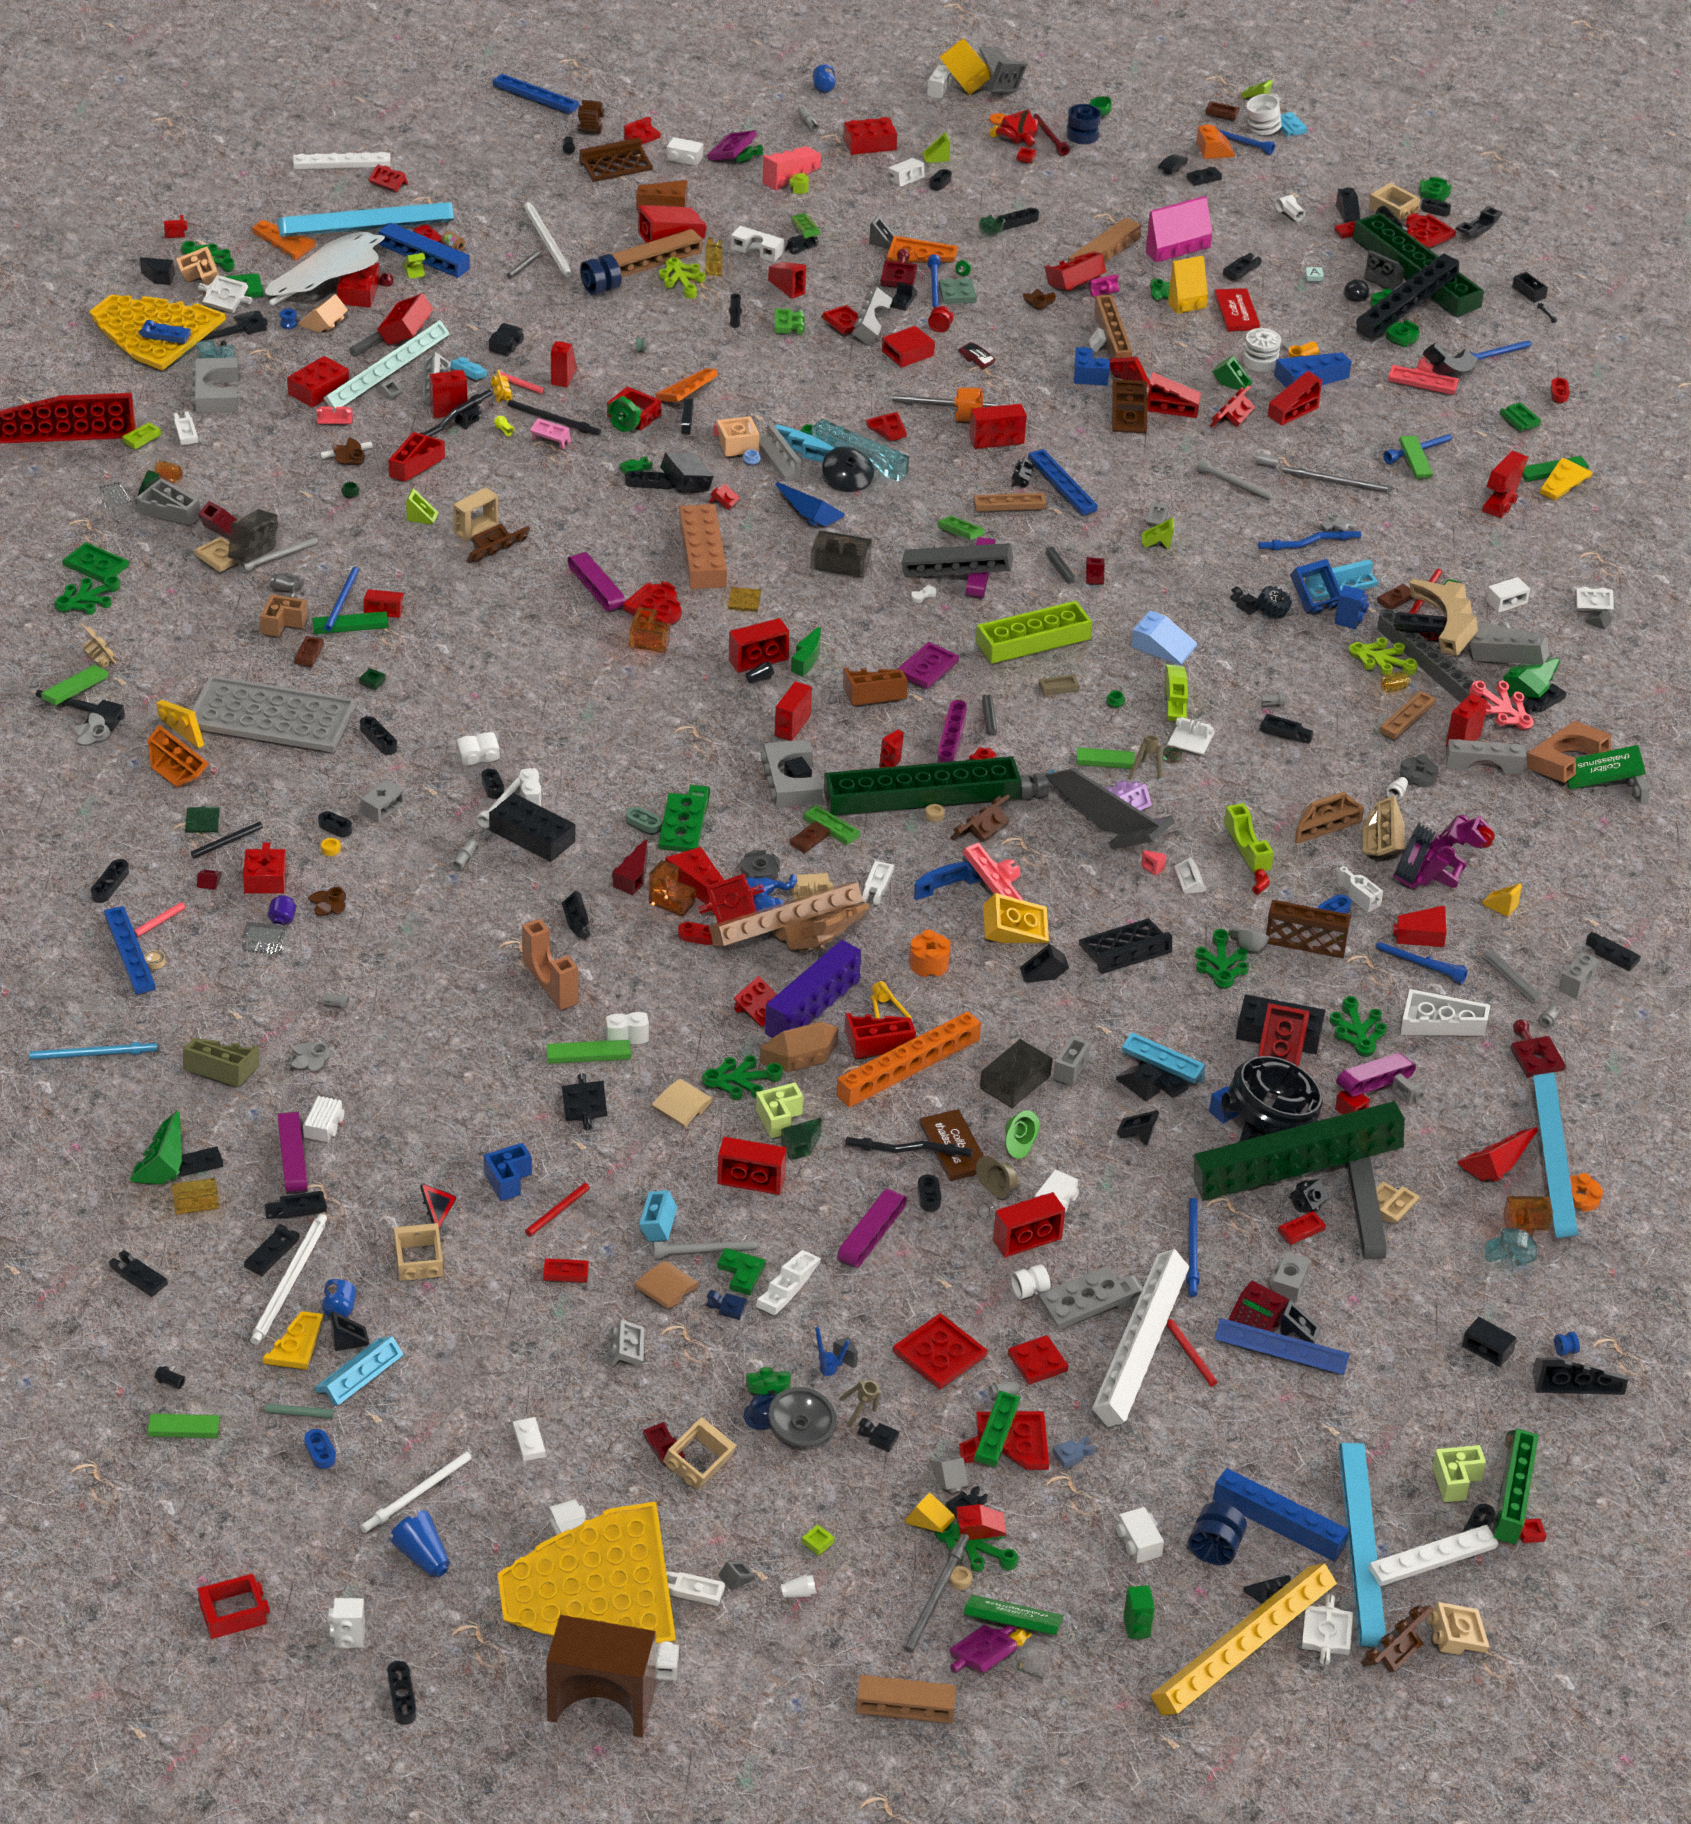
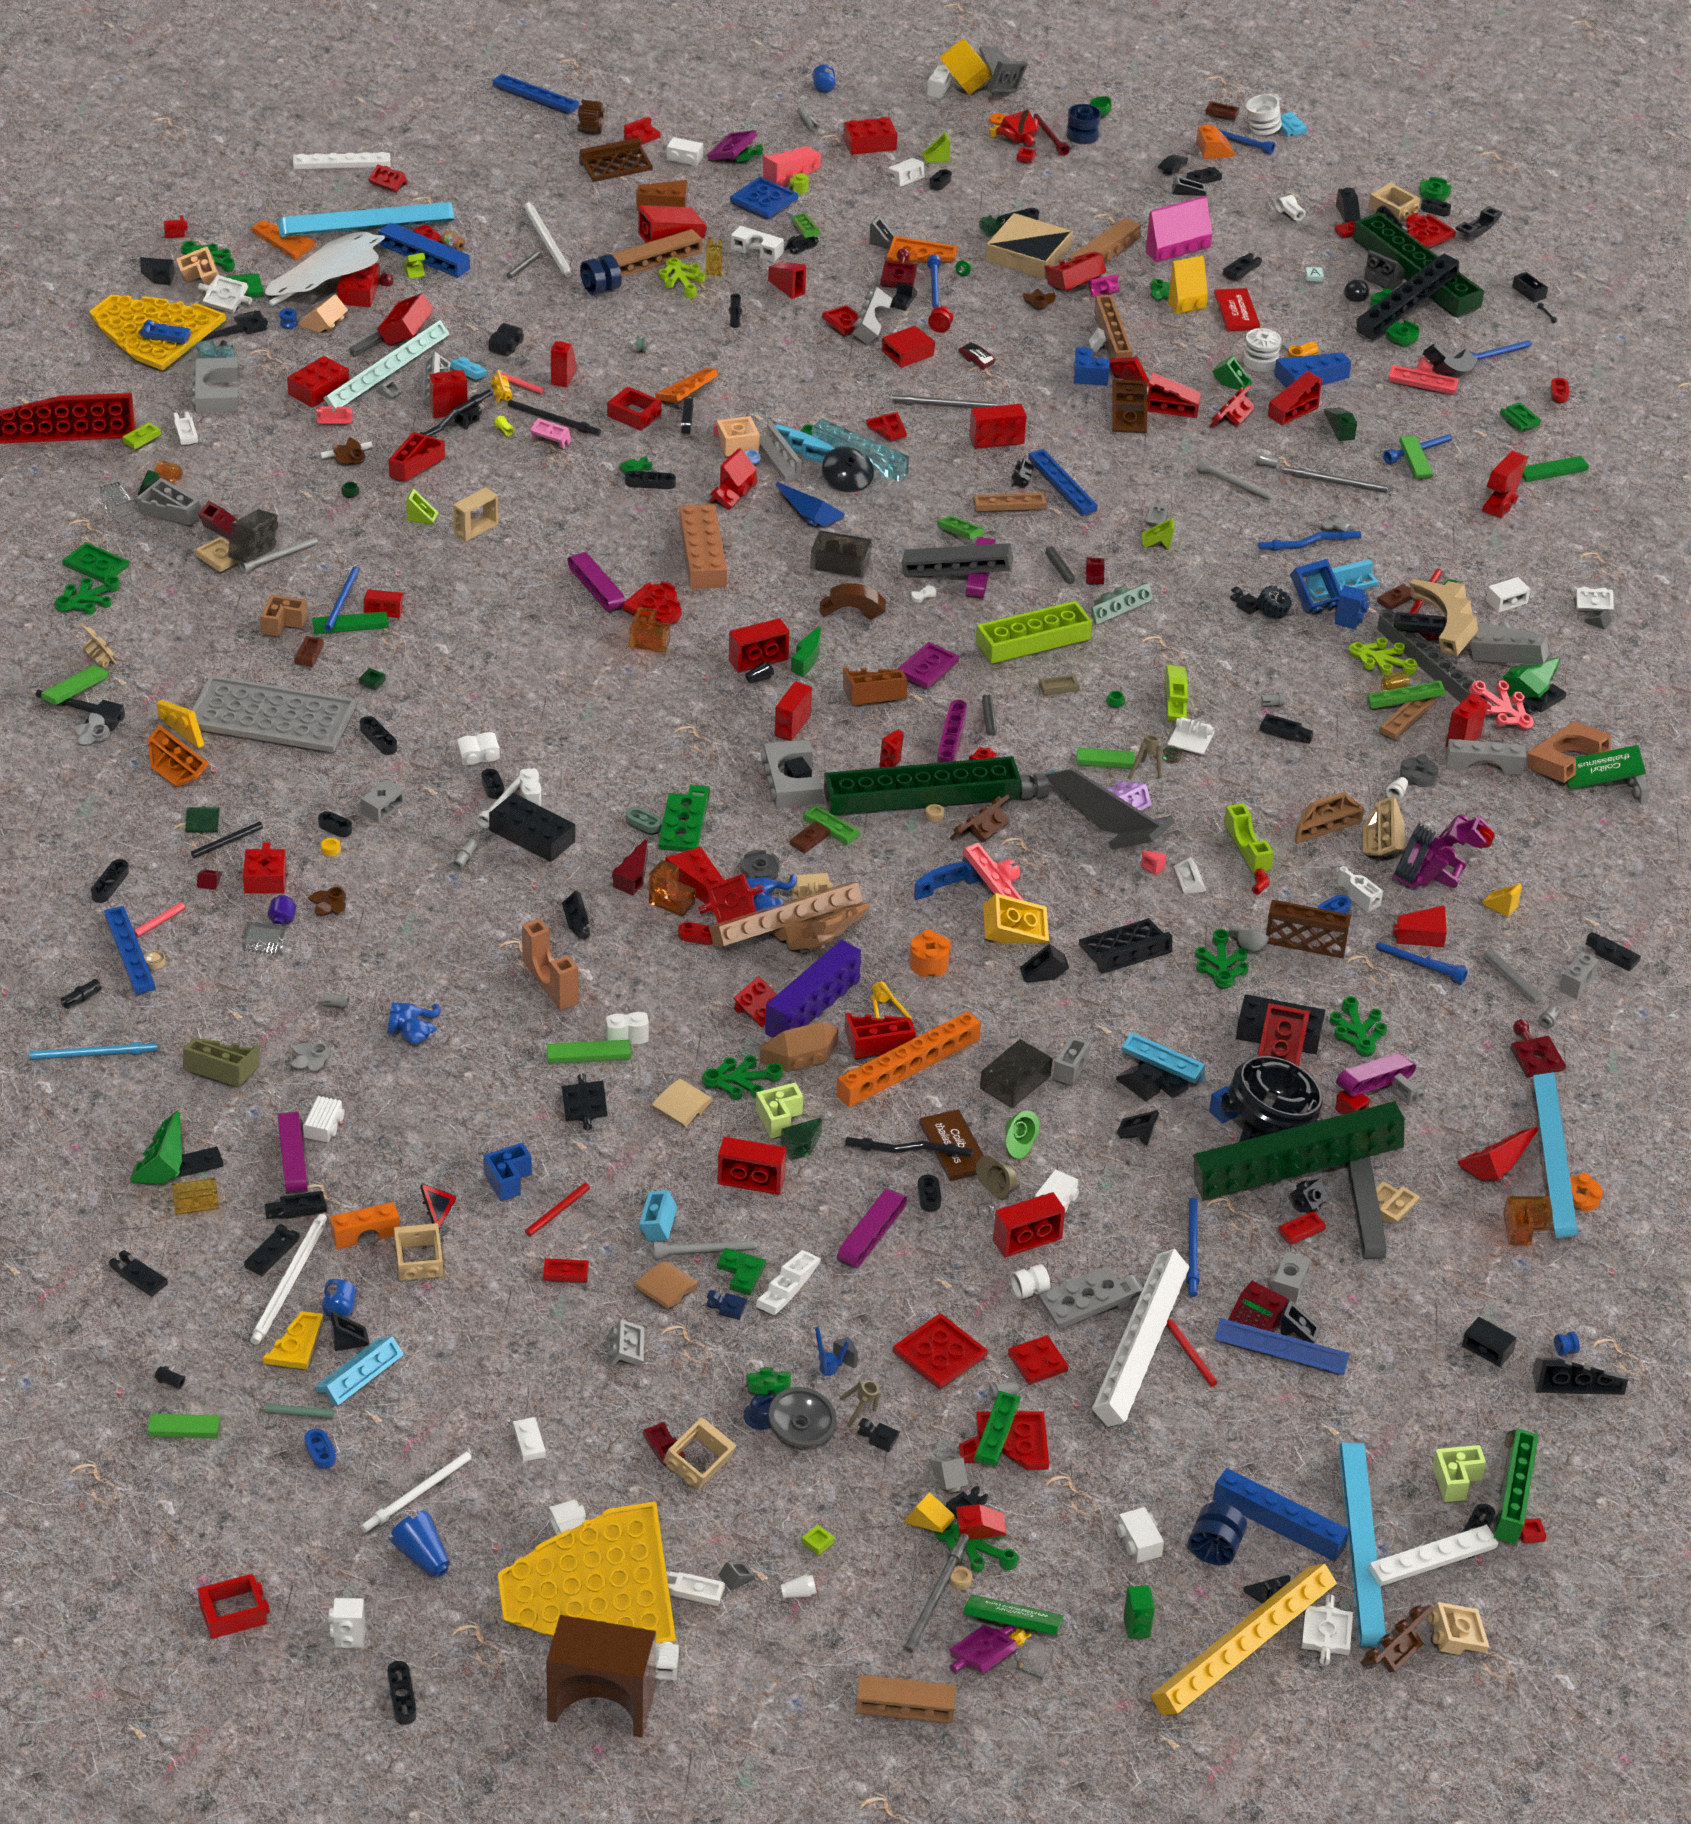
(81, 993): none -> black pin
(286, 582): flat silver piece -> none
(349, 1225): none -> orange arch
(404, 1017): none -> blue animal
(493, 539): reddish brown bracket -> none
(568, 146): black pin -> none
(631, 412): green plate -> none
(686, 471): black brick -> none
(738, 473): none -> slope
(744, 599): clear yellow piece -> none
(764, 197): none -> blue plate
(787, 321): bright green plate -> none
(855, 596): none -> reddish brown arch
(877, 881): white hinge -> none
(957, 291): sand green plate -> none
(965, 400): orange brick -> none
(1028, 245): none -> tan tile
(1071, 1453): sand blue plate -> none
(1120, 601): none -> sand green bracket
(1162, 638): light blue slope -> none
(1187, 187): none -> black slope
(1258, 89): lime slope -> none
(1342, 423): none -> dark green slope
(1406, 694): none -> bright green tile
(1443, 1015): white wedge -> none
(1512, 1243): clear light blue brick -> none
(1563, 478): yellow wing -> none

